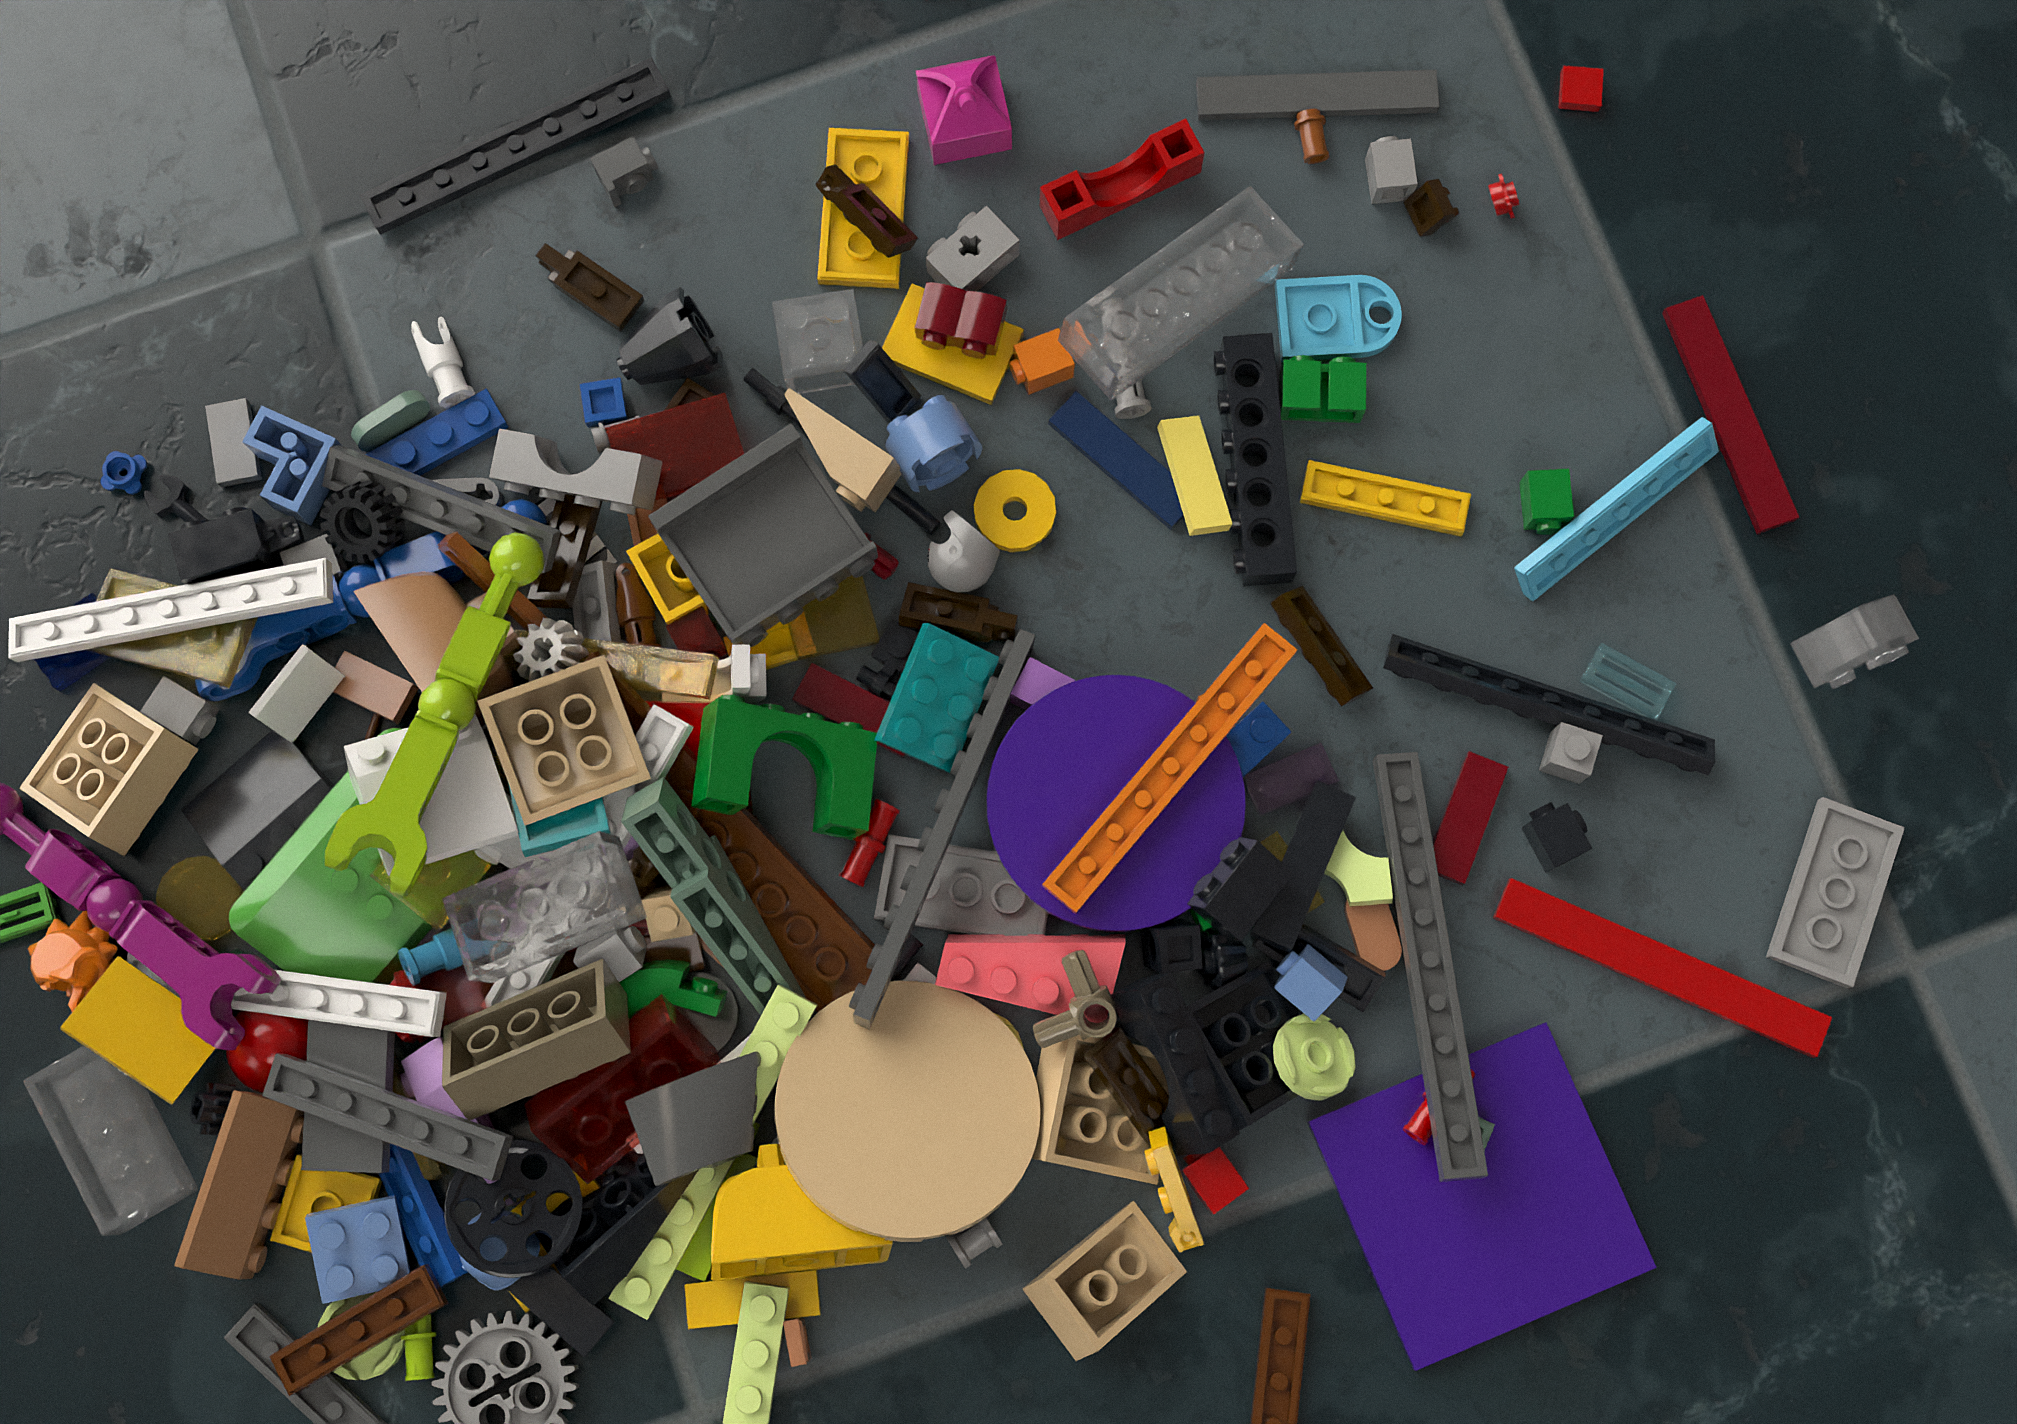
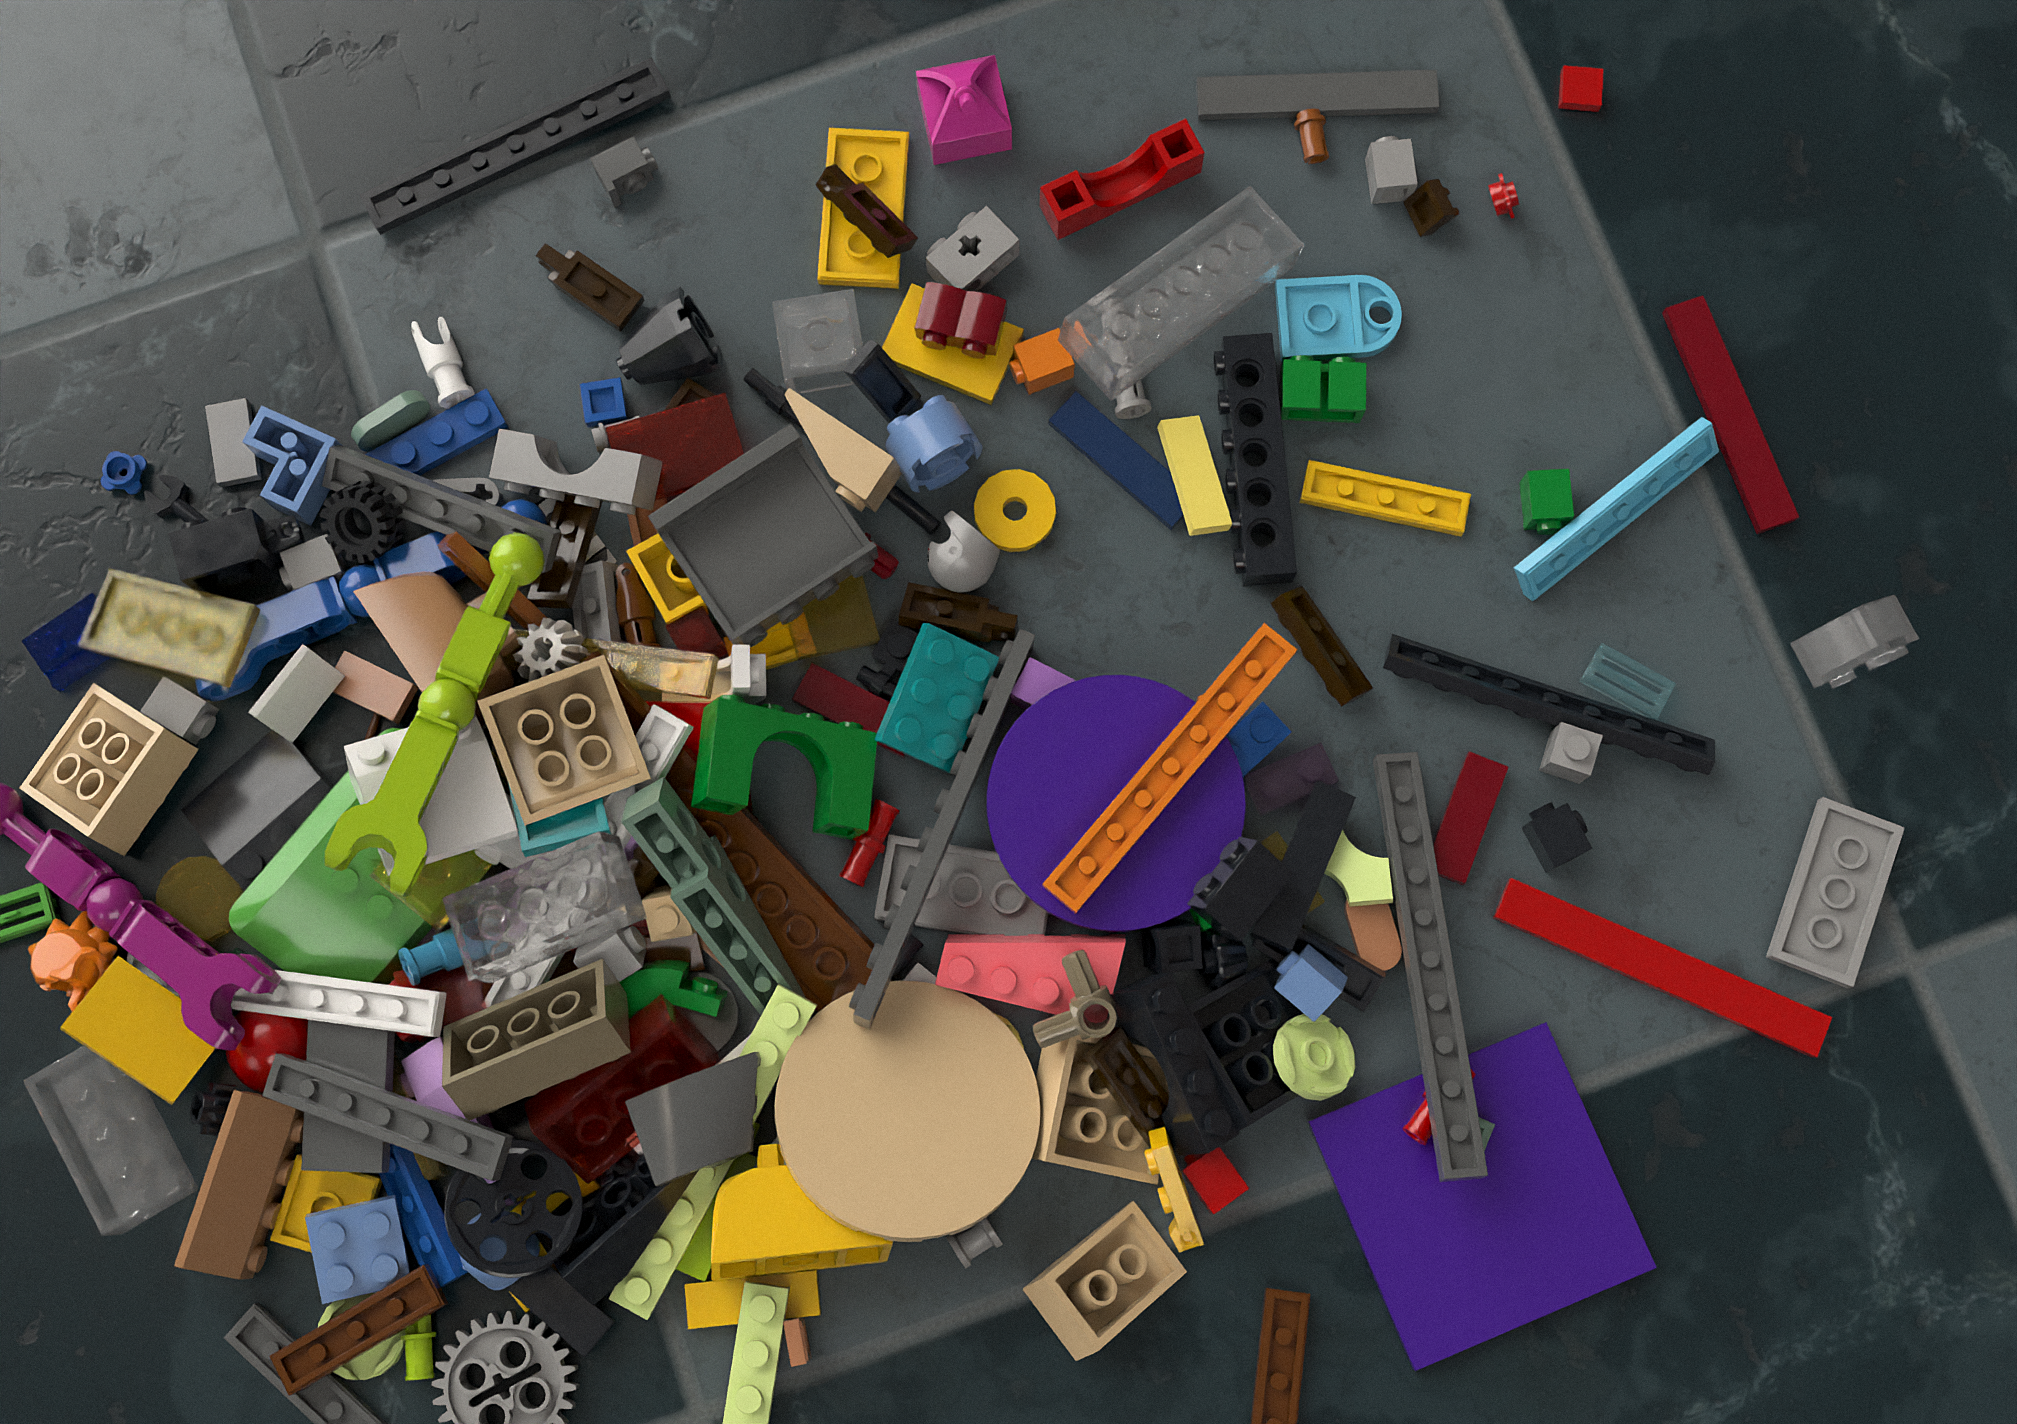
(171, 610): white tile -> none

